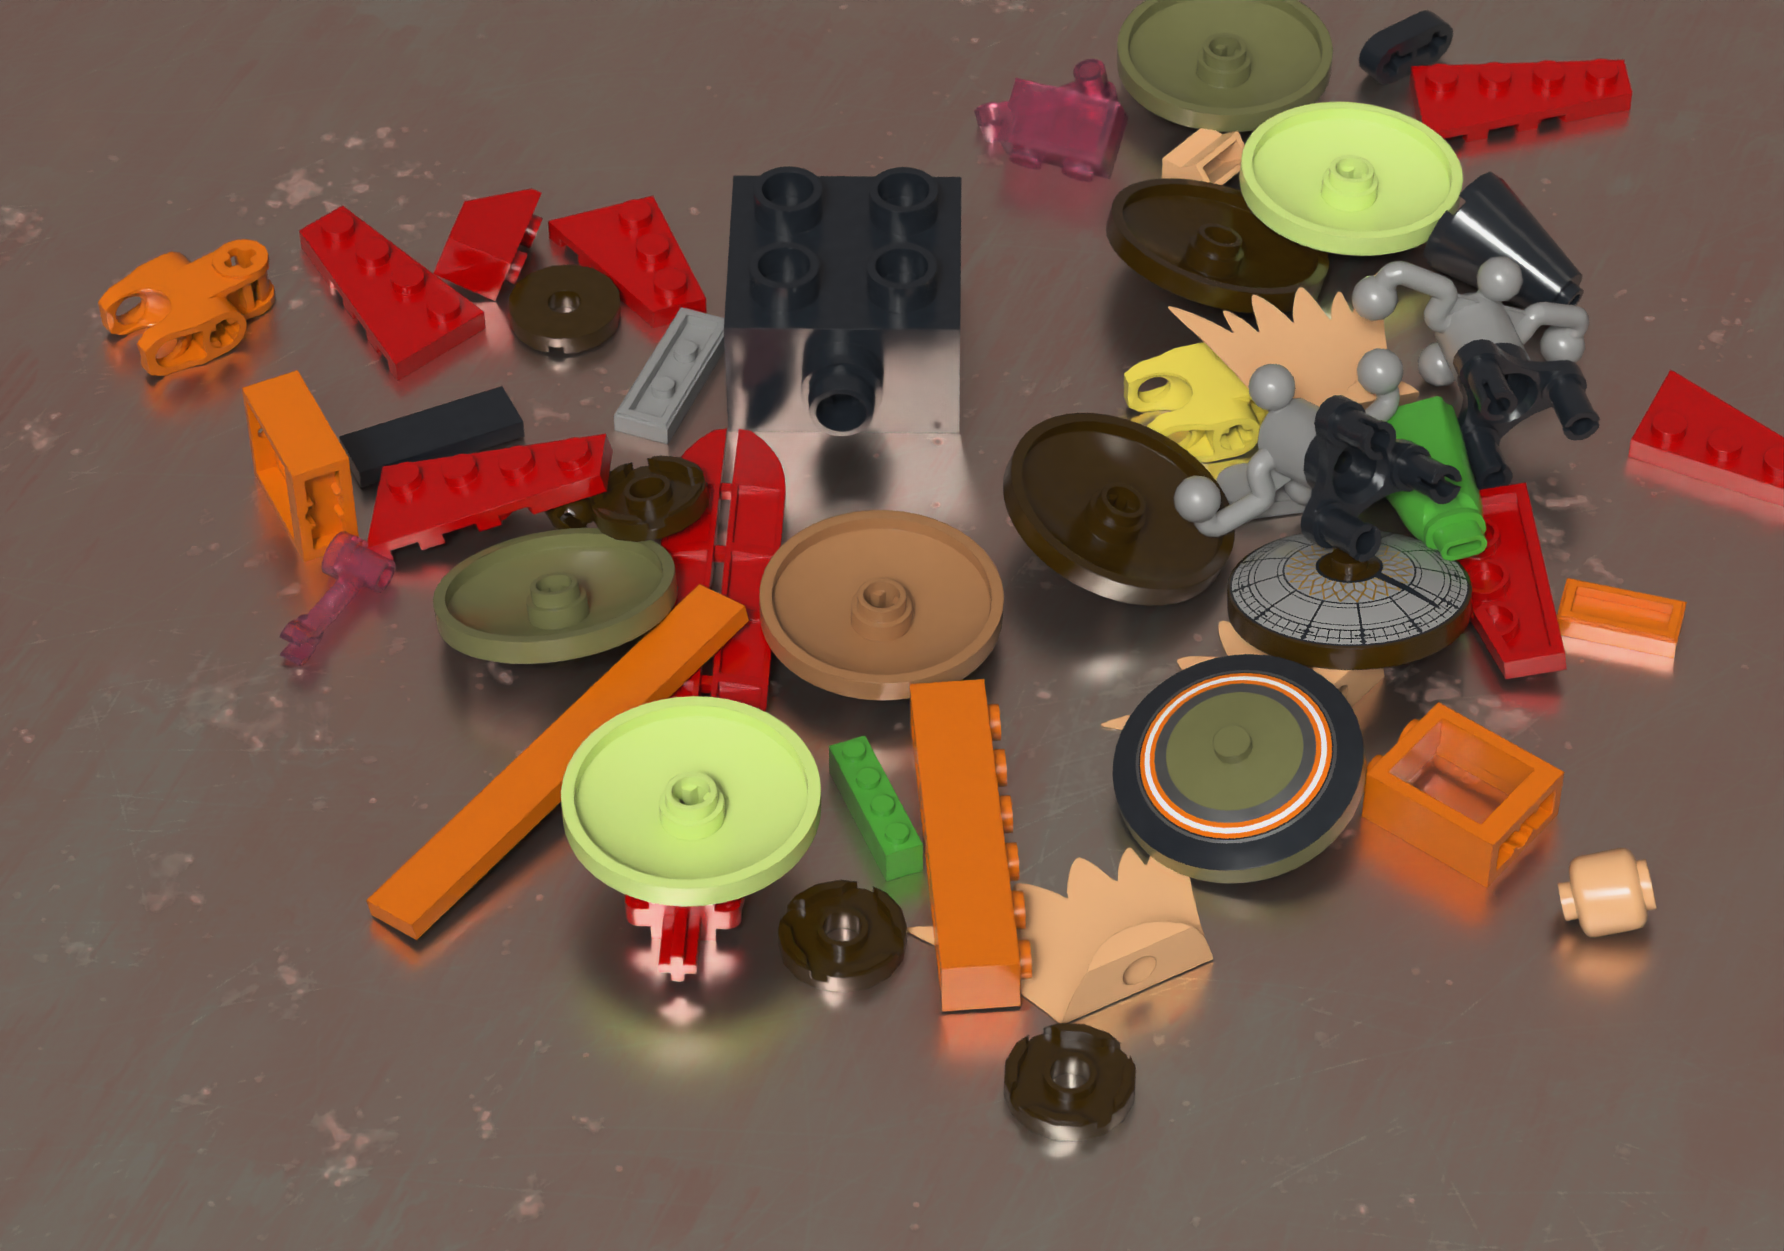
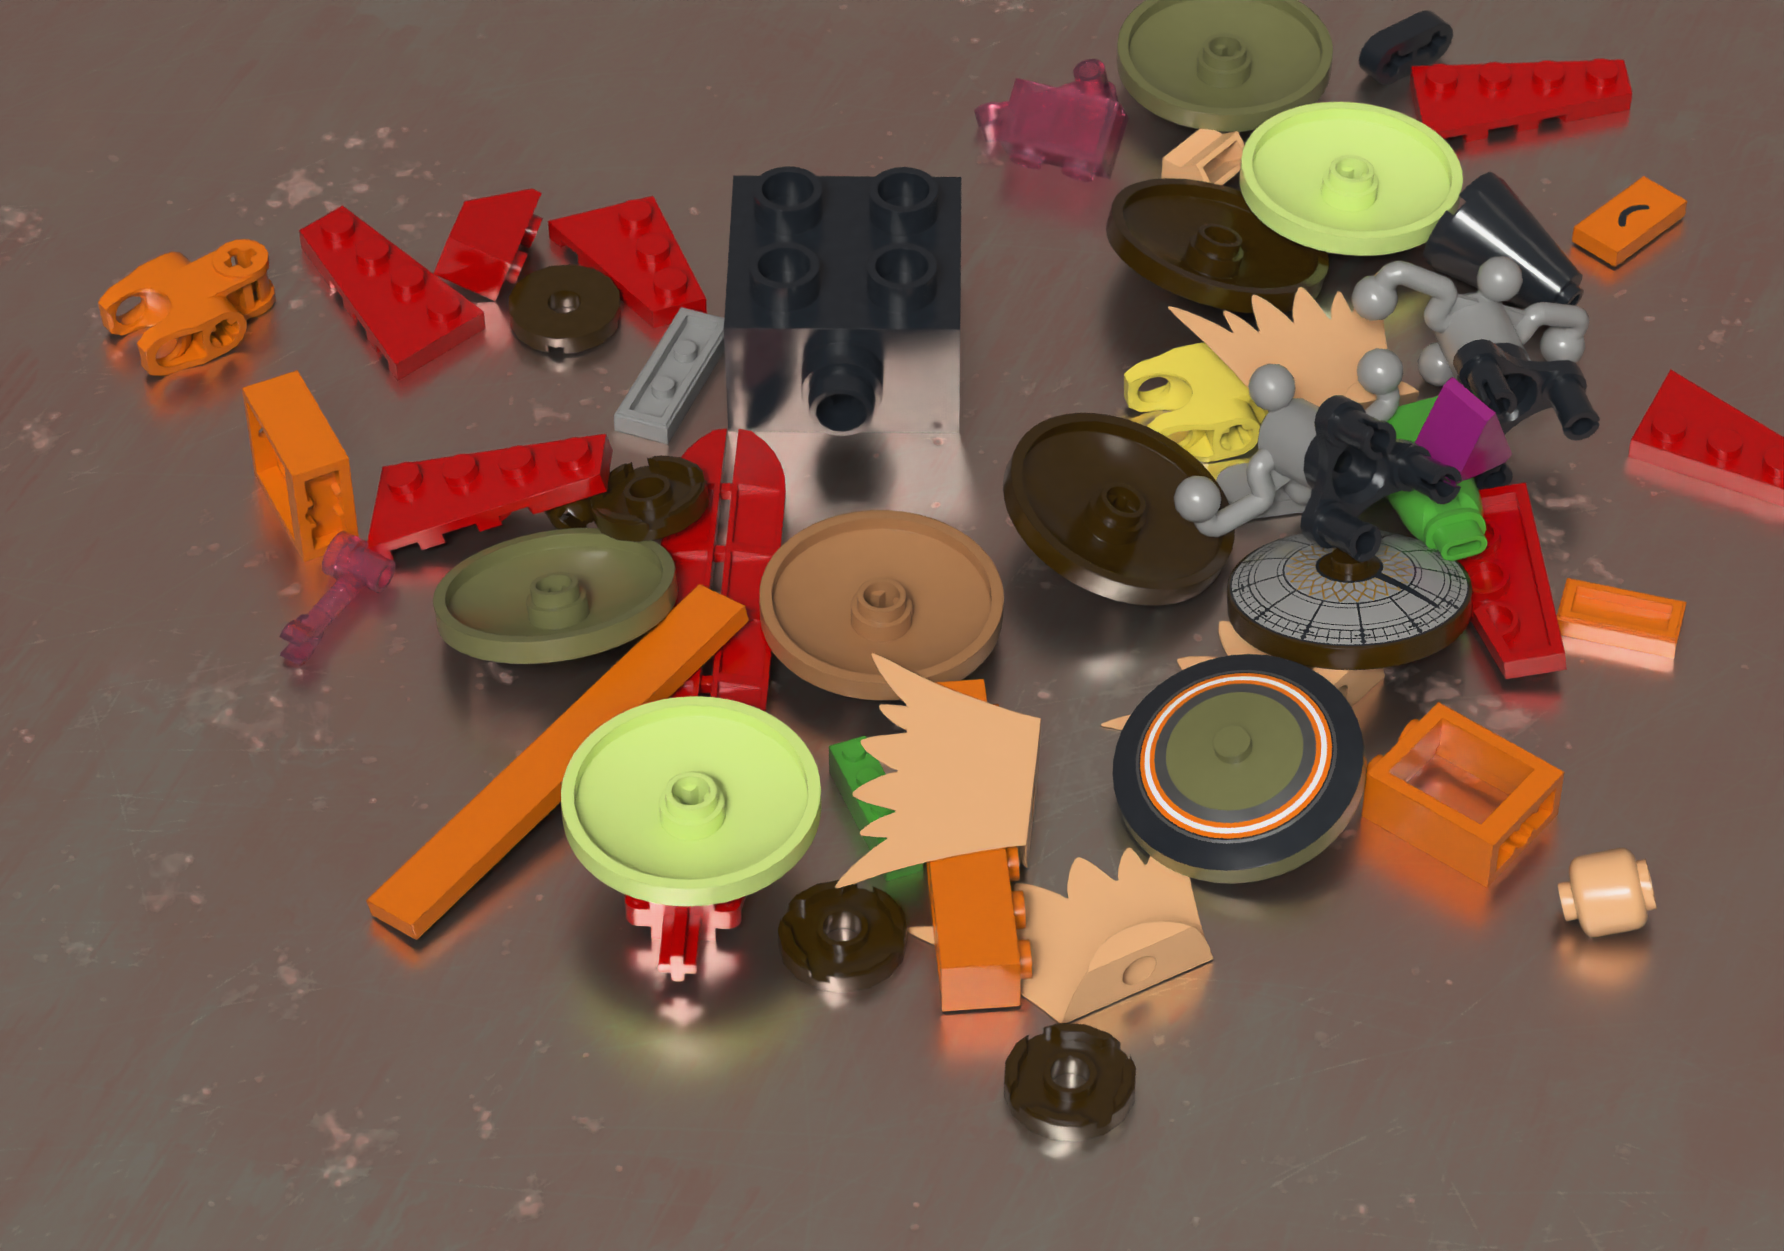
(433, 433): black tile -> none
(959, 780): none -> light nougat piece
(1463, 432): none -> magenta slope
(1629, 221): none -> orange tile

